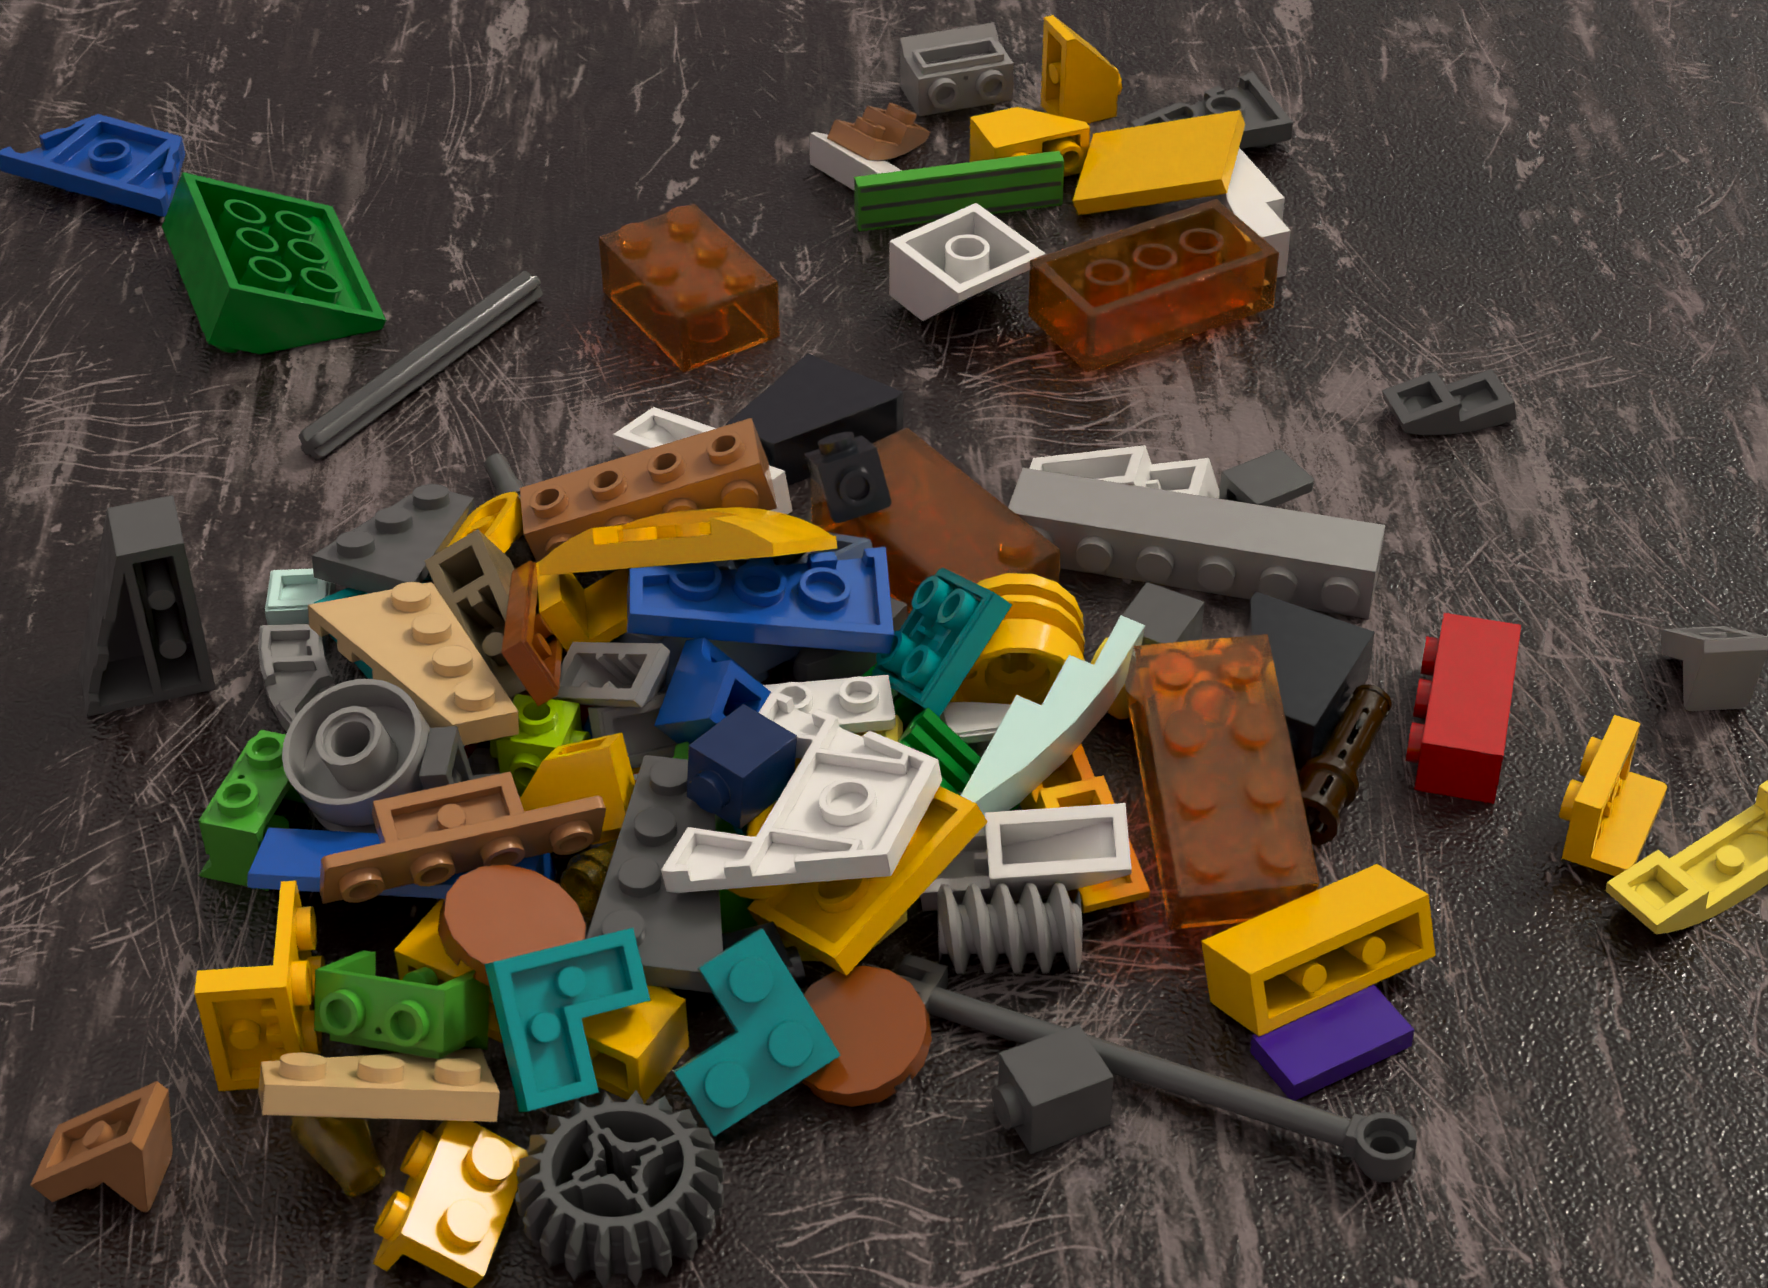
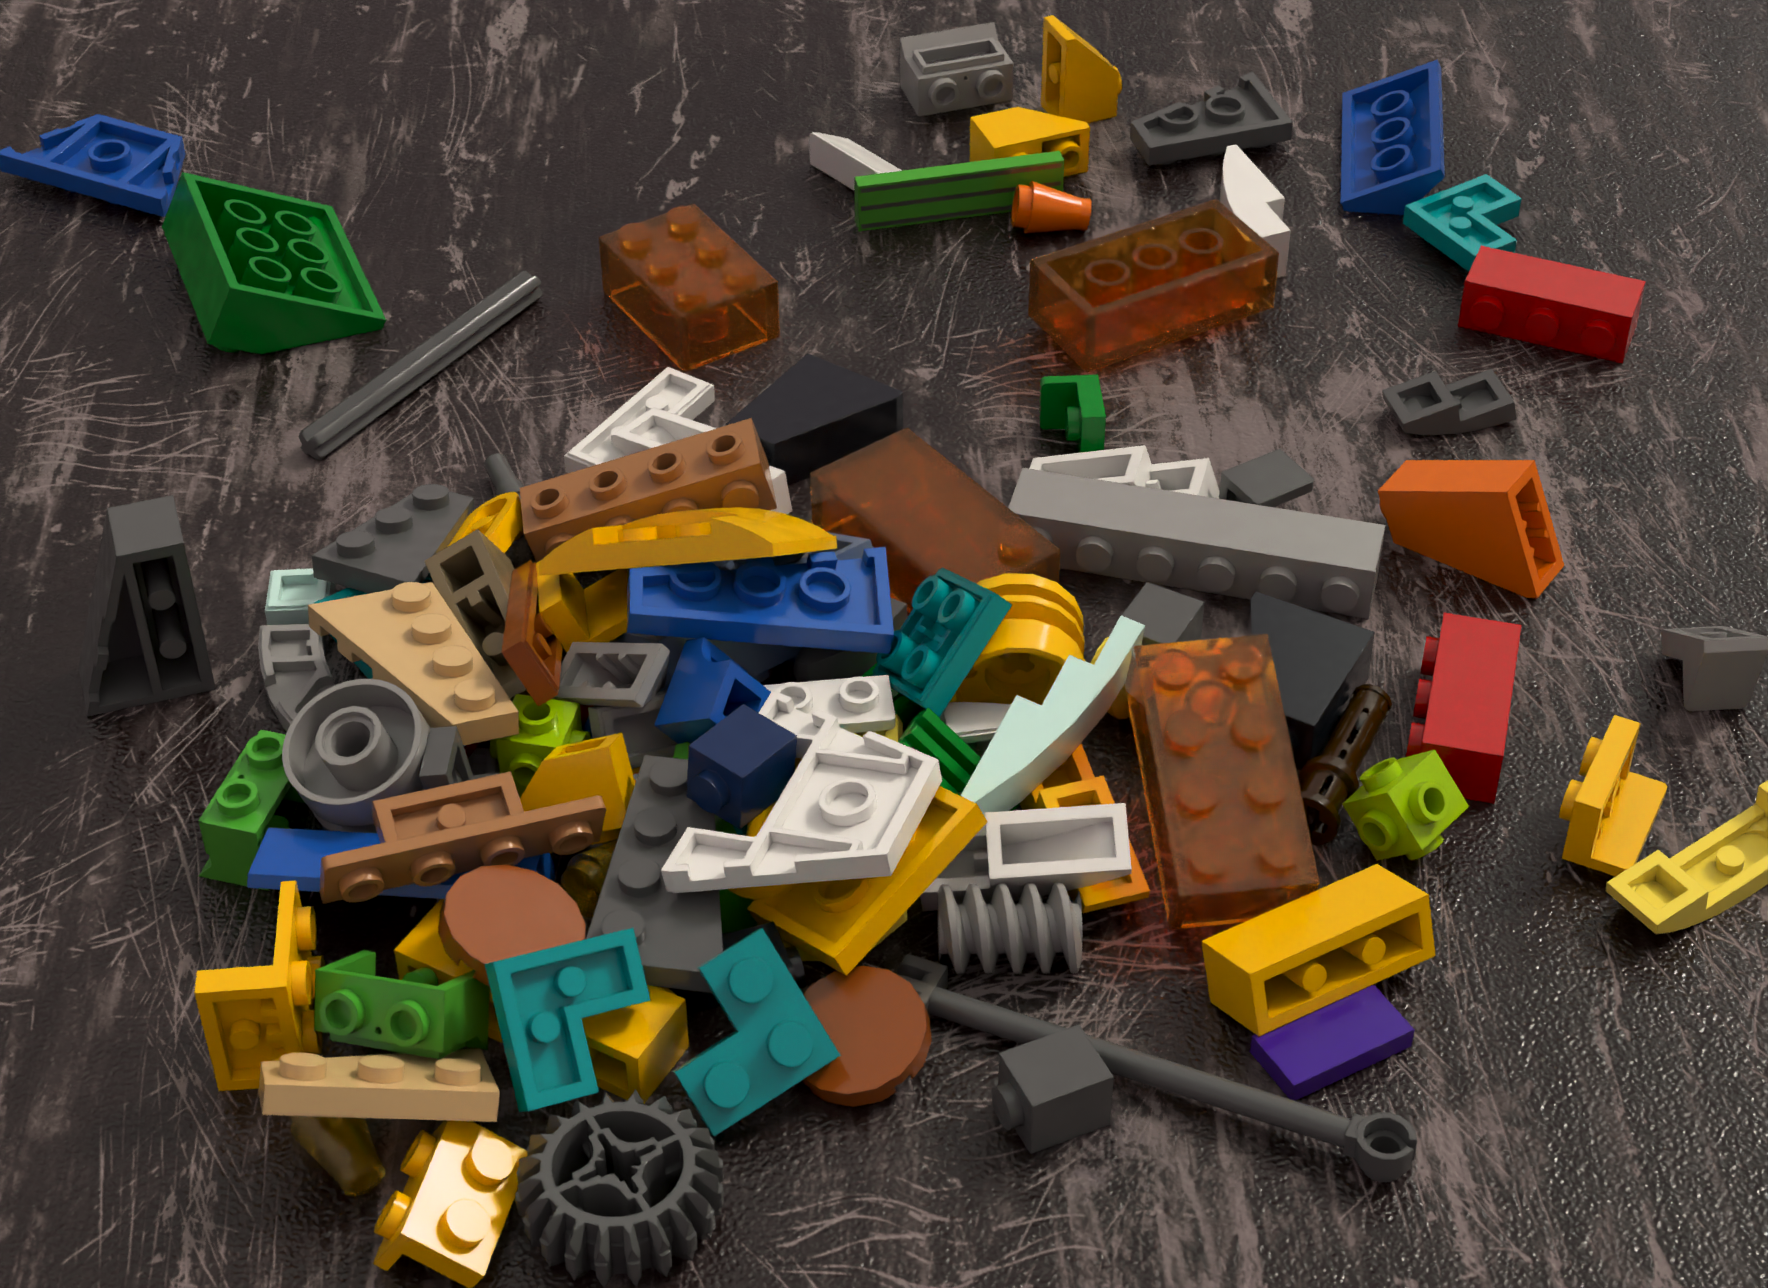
(115, 1144): medium nougat slope -> none
(668, 391): none -> white tile
(849, 476): black bracket -> none
(880, 133): medium nougat slope -> none
(955, 261): white slope -> none
(1047, 209): none -> orange cone
(1076, 406): none -> green bracket
(1159, 163): yellow tile -> none
(1392, 141): none -> blue slope
(1392, 806): none -> lime brick
(1465, 218): none -> teal plate
(1477, 519): none -> orange slope
(1551, 304): none -> red brick

